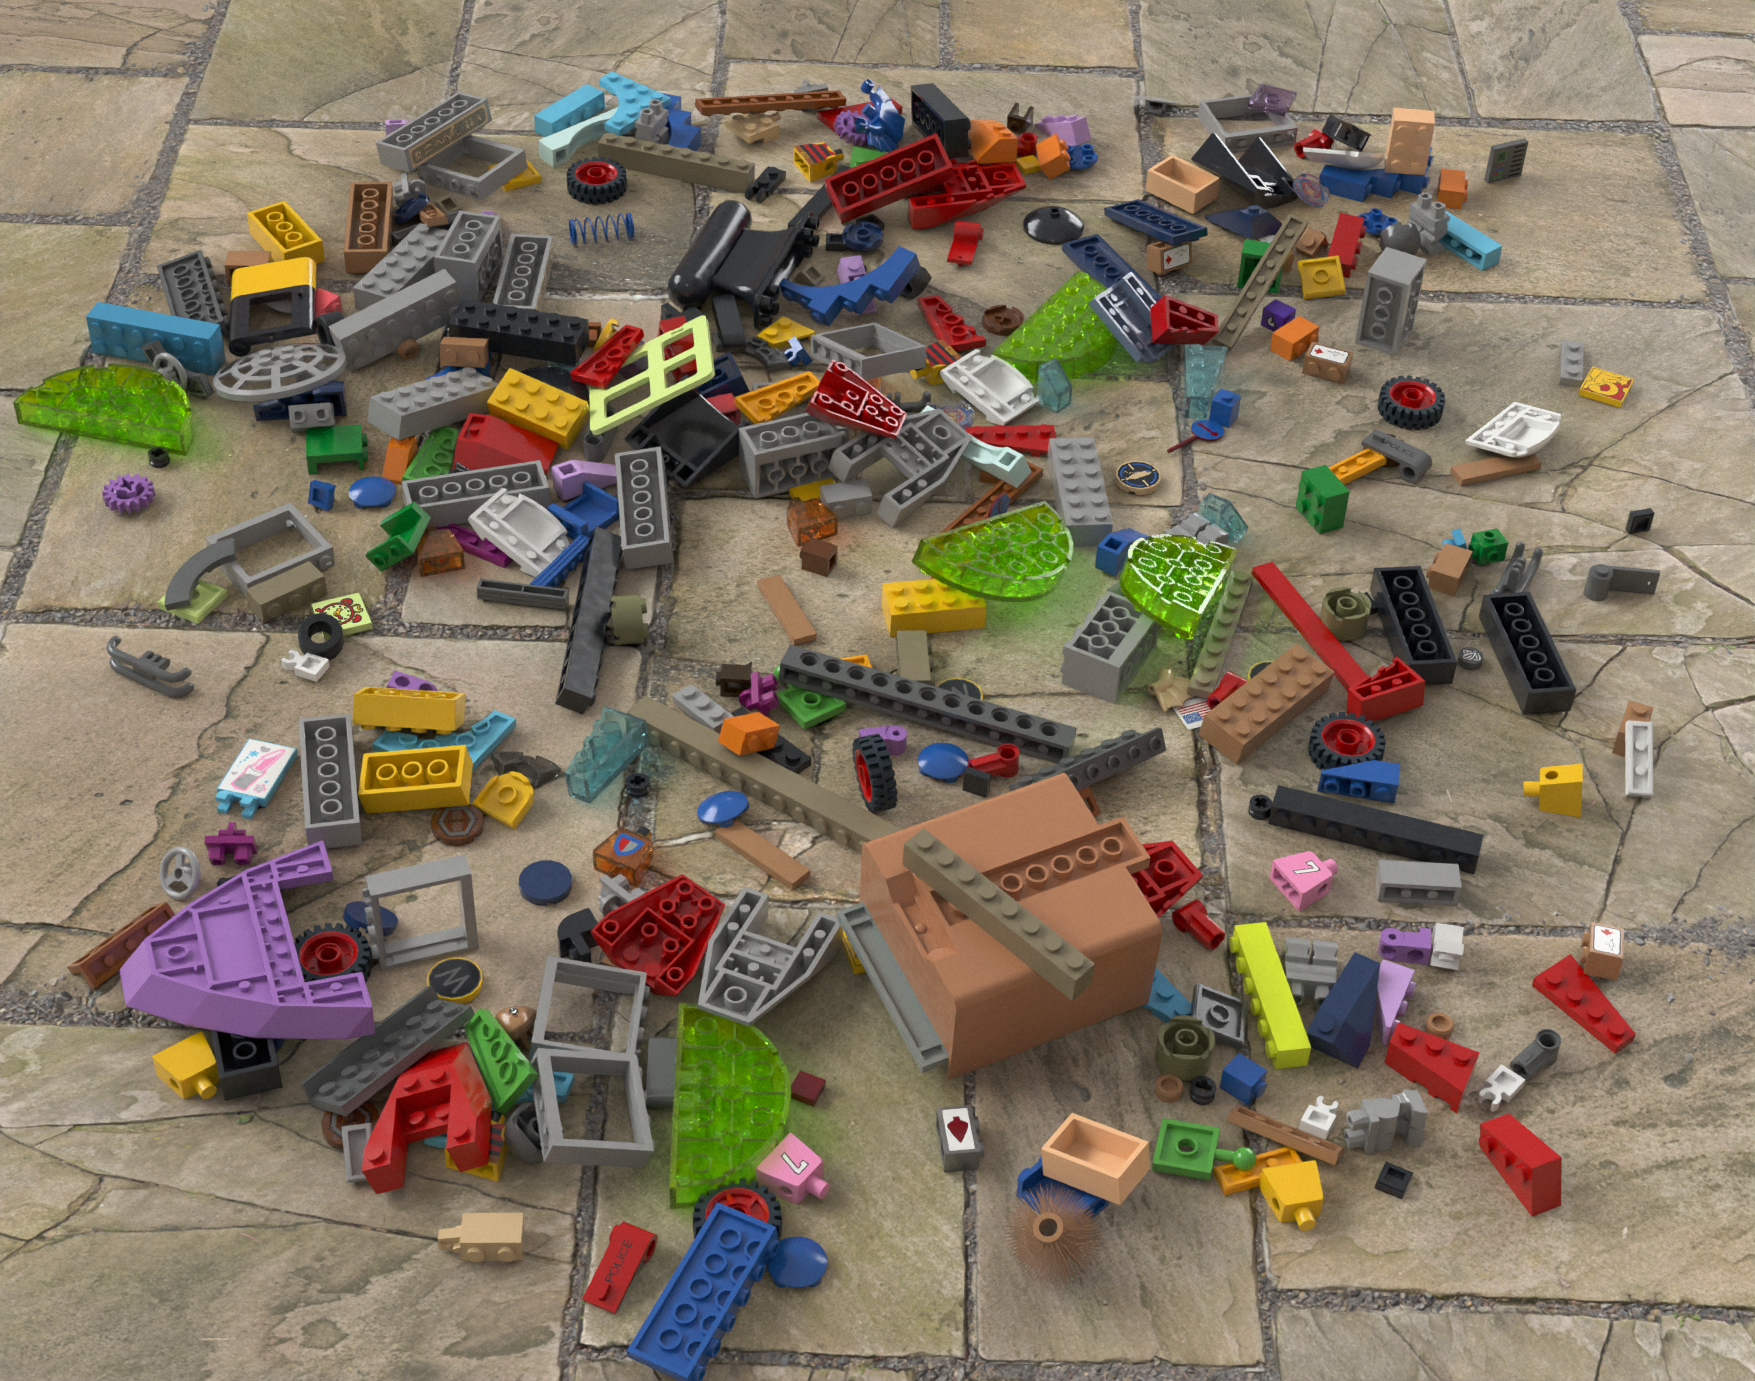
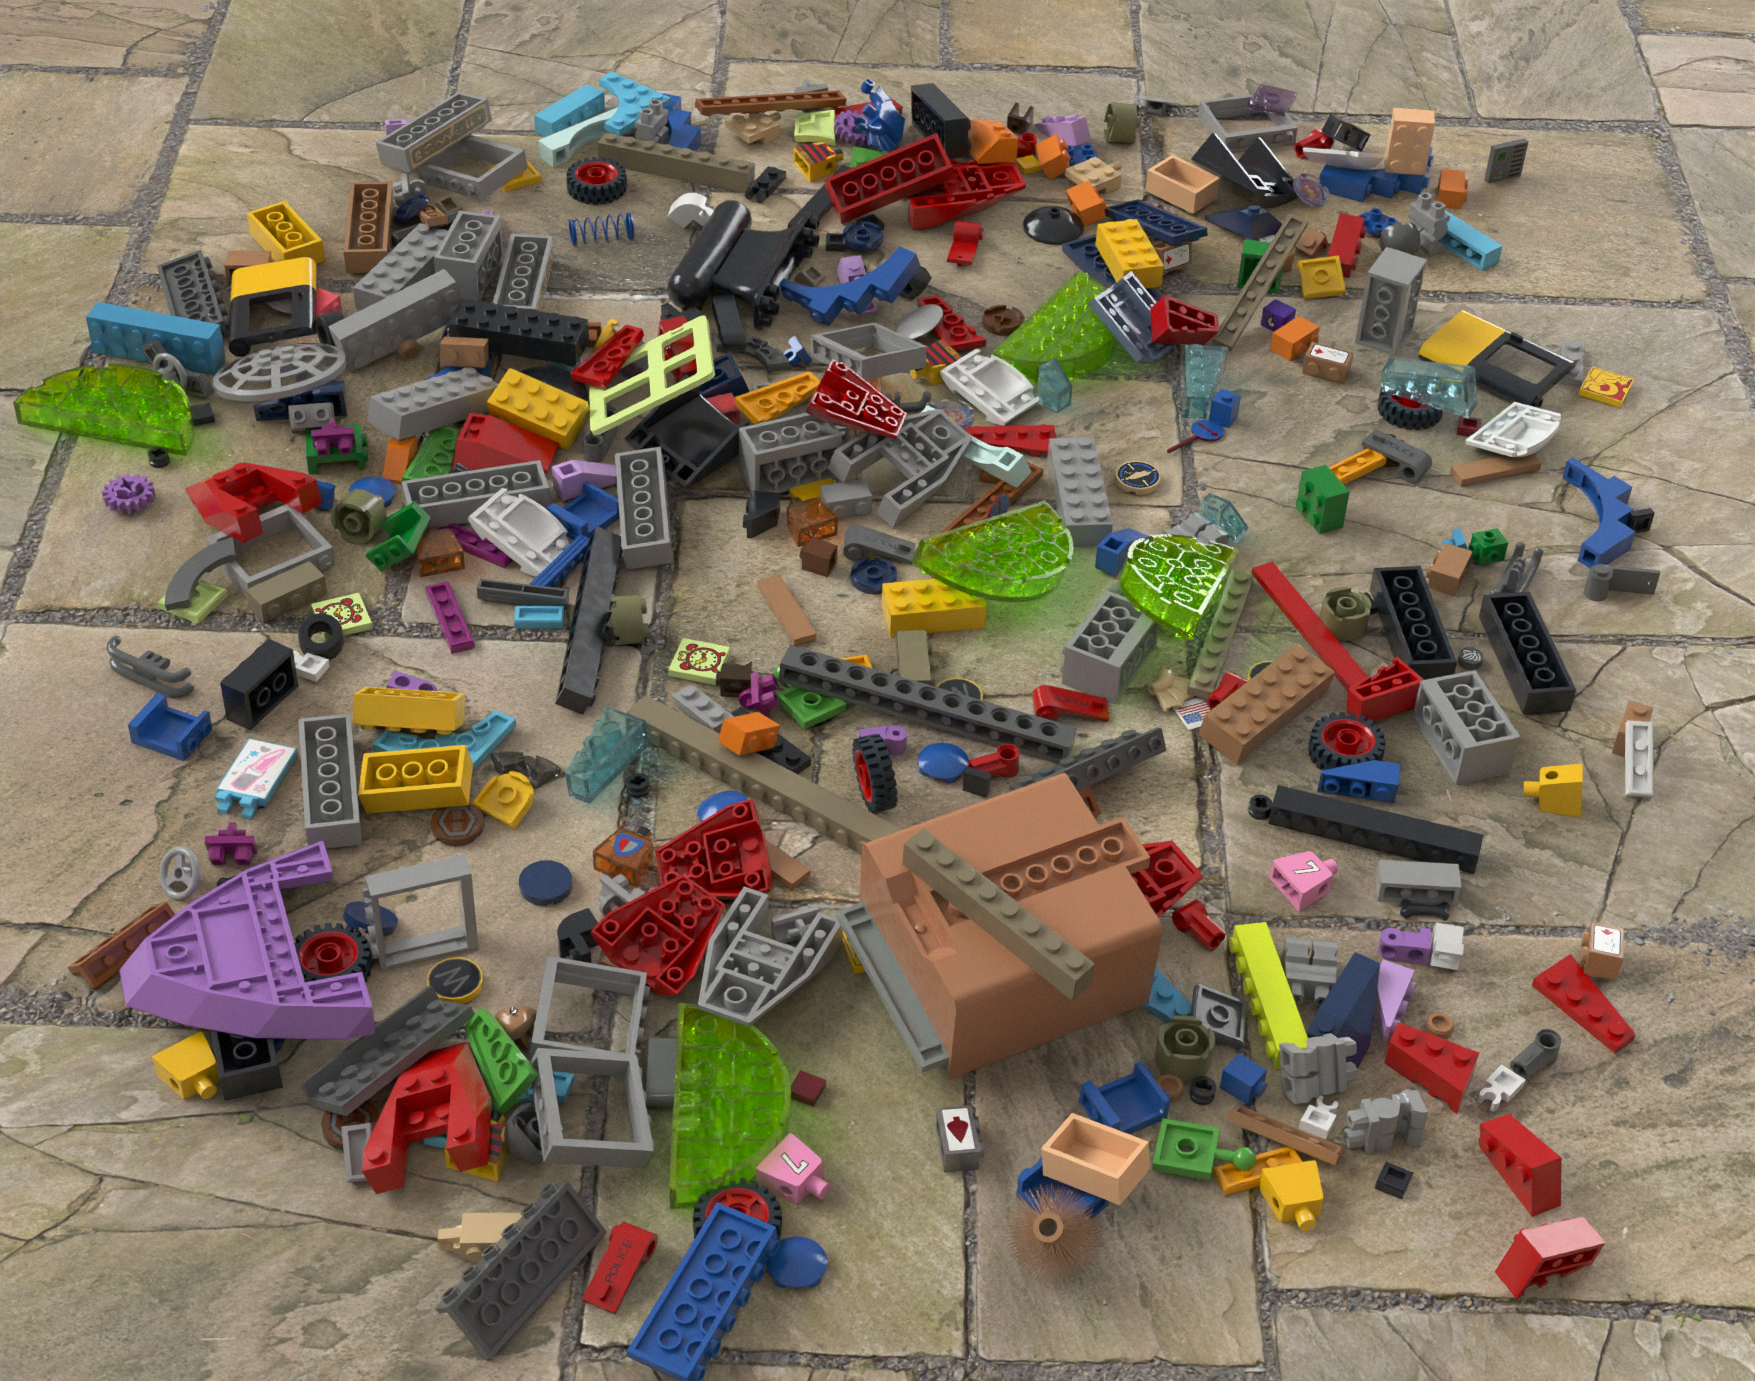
(168, 729): none -> blue panel
(202, 414): none -> black tile
(236, 493): none -> red wedge
(259, 684): none -> black brick
(333, 436): none -> magenta hips
(359, 516): none -> olive brick
(449, 617): none -> magenta tile
(522, 1268): none -> dark grey bracket
(539, 617): none -> medium azure tile
(689, 207): none -> white brick
(698, 661): none -> yellowish green tile
(721, 853): none -> red wedge
(762, 513): none -> black slope
(782, 331): yellow wing -> none
(793, 925): none -> light grey hips
(816, 127): none -> yellowish green plate
(862, 539): none -> dark grey door
(871, 574): none -> dark blue tile
(920, 321): none -> light grey shield
(1052, 701): none -> red door
(1086, 203): none -> orange brick
(1098, 174): none -> tan plate
(1121, 123): none -> olive brick
(1126, 1102): none -> blue panel
(1127, 250): none -> yellow brick
(1318, 1068): none -> light grey hips
(1433, 384): none -> clear light blue wedge
(1439, 910): none -> black piece
(1466, 727): none -> light grey brick
(1468, 426): none -> dark red tile
(1472, 341): none -> piece
(1548, 1251): none -> red wedge
(1611, 503): none -> blue arch

